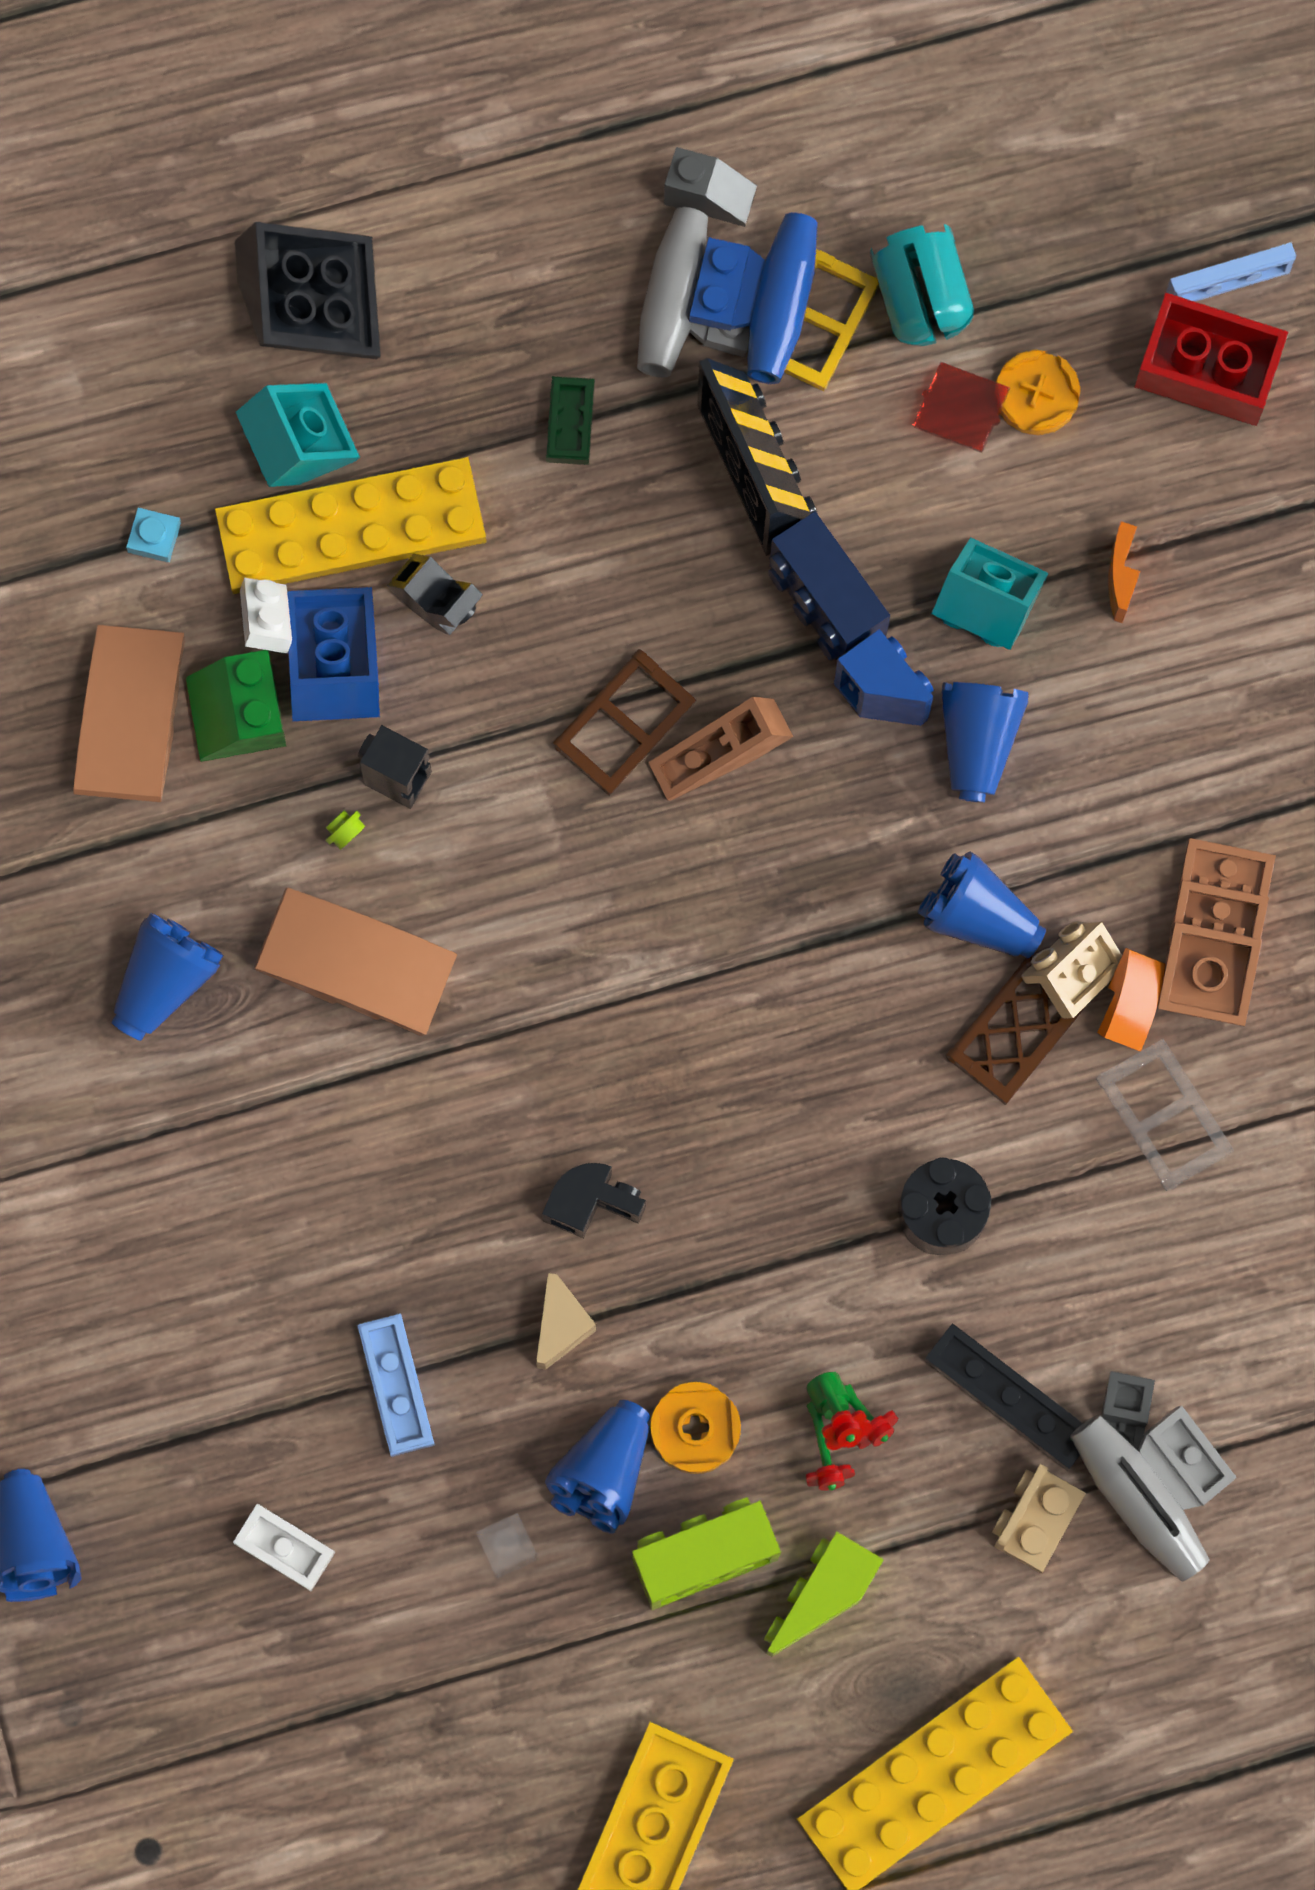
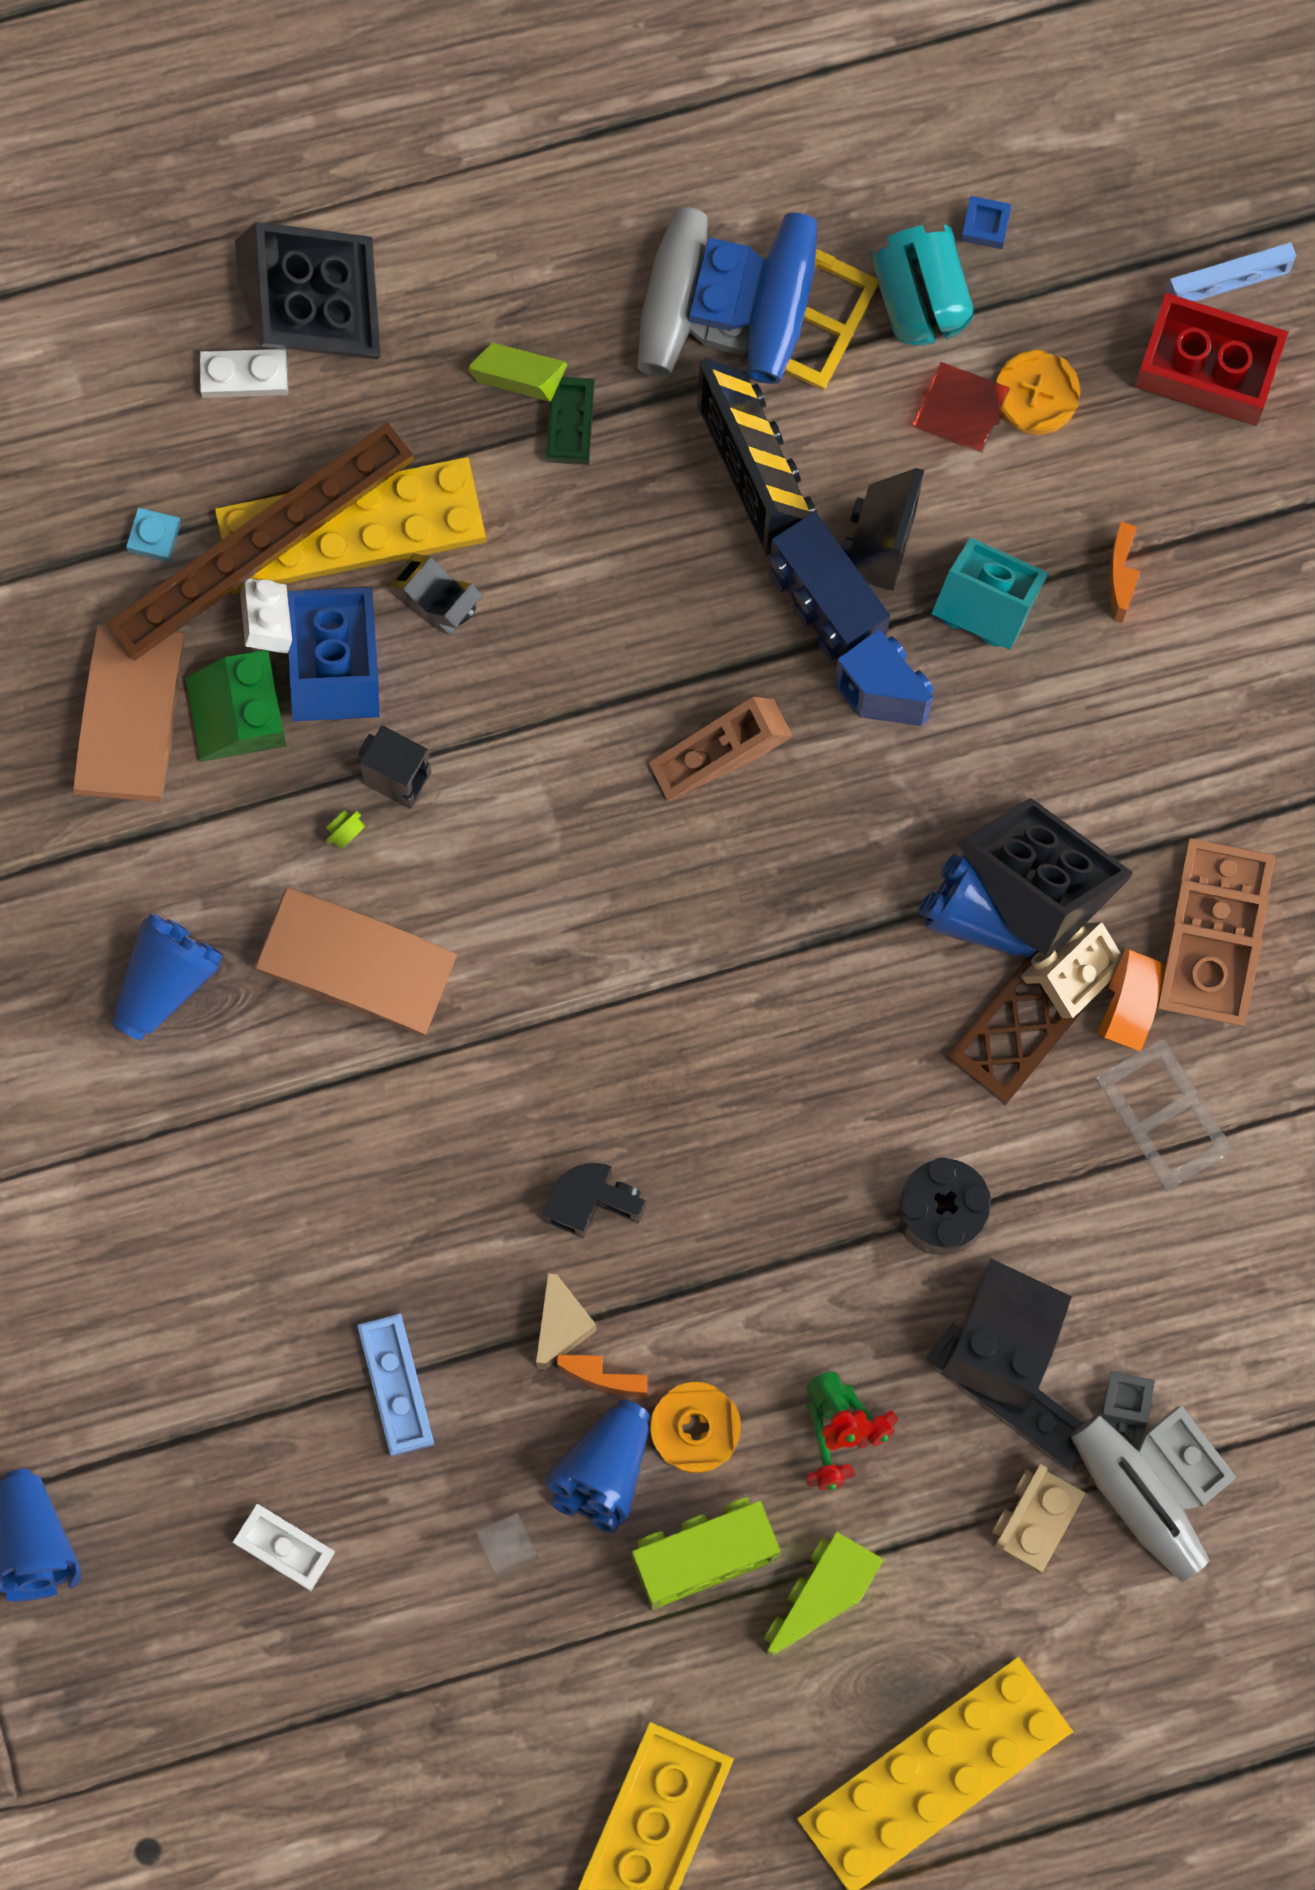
(243, 373): none -> white plate
(260, 541): none -> reddish brown plate
(296, 433): teal slope -> none
(518, 371): none -> lime slope
(589, 1372): none -> orange slope
(601, 702): reddish brown window -> none
(708, 186): dark grey slope -> none
(884, 527): none -> black slope
(979, 735): blue cone -> none
(986, 222): none -> blue plate
(1007, 1336): none -> black slope
(1042, 874): none -> black slope

